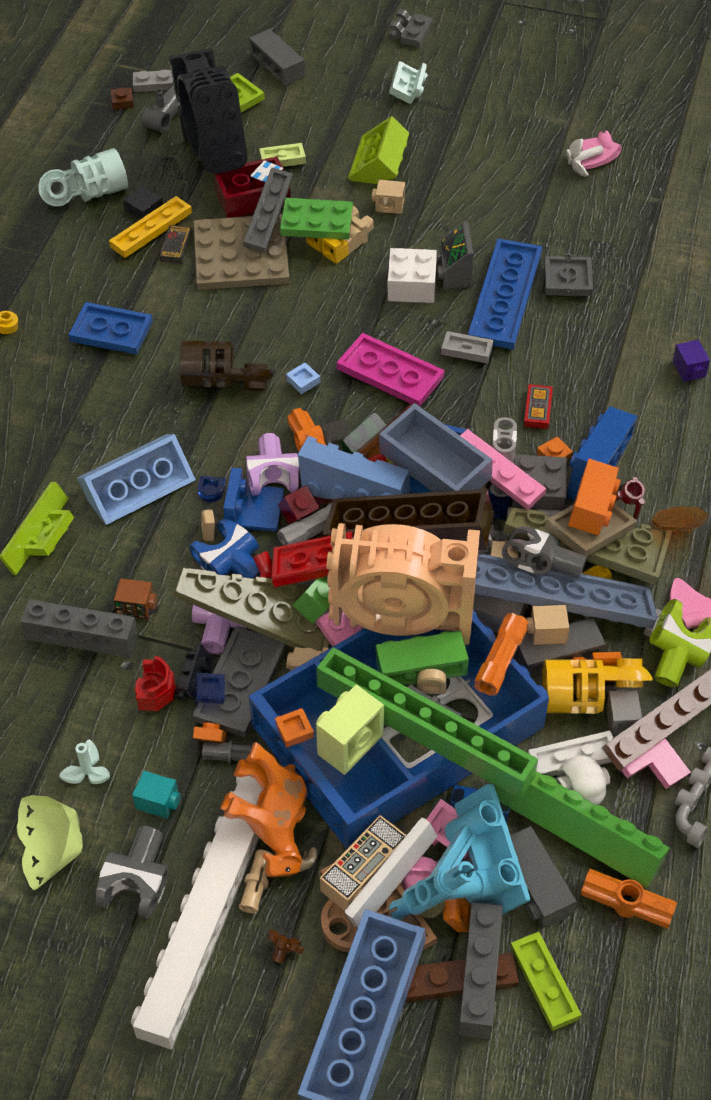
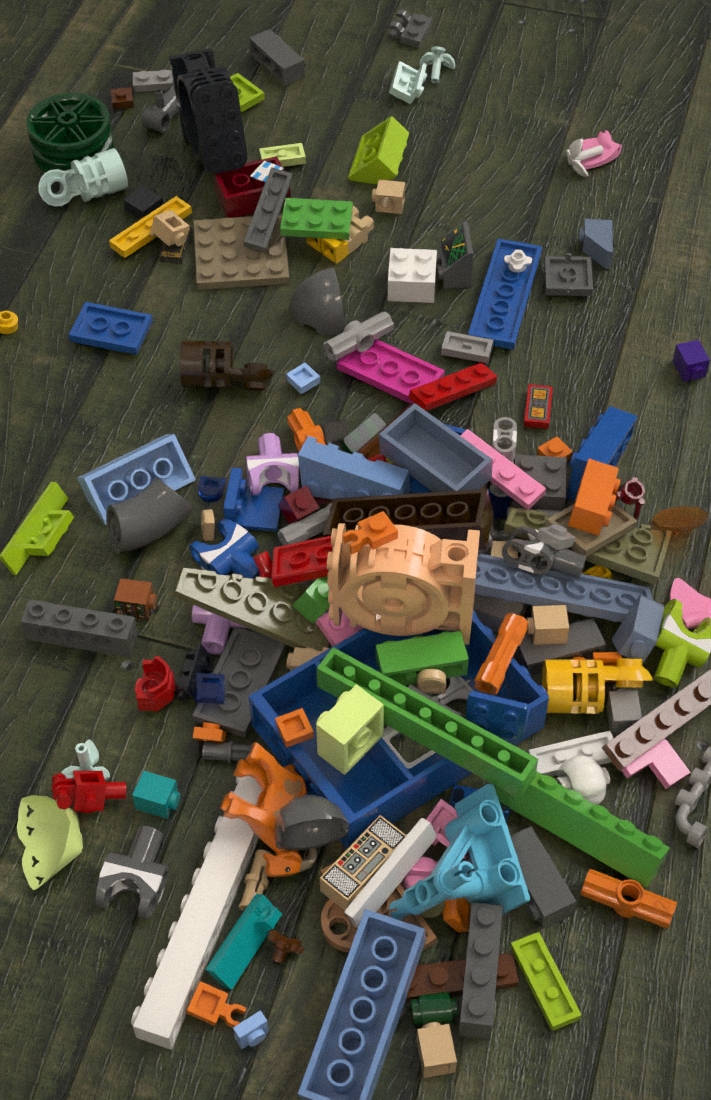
(68, 130): none -> dark green wheel
(85, 791): none -> red piece
(145, 517): none -> dark grey brick
(169, 228): none -> tan brick
(209, 1005): none -> orange plate
(243, 941): none -> teal hinge
(251, 1030): none -> light blue plate
(309, 823): none -> dark grey cylinder
(319, 303): none -> dark grey brick
(358, 336): none -> light grey piece
(373, 531): none -> orange plate
(434, 1008): none -> dark green brick
(436, 1050): none -> tan brick
(437, 58): none -> light aqua plant
(452, 387): none -> red plate
(498, 714): none -> blue bracket
(517, 261): none -> white plate
(555, 537): none -> light grey plate
(597, 240): none -> sand blue slope
(639, 629): none -> sand blue slope

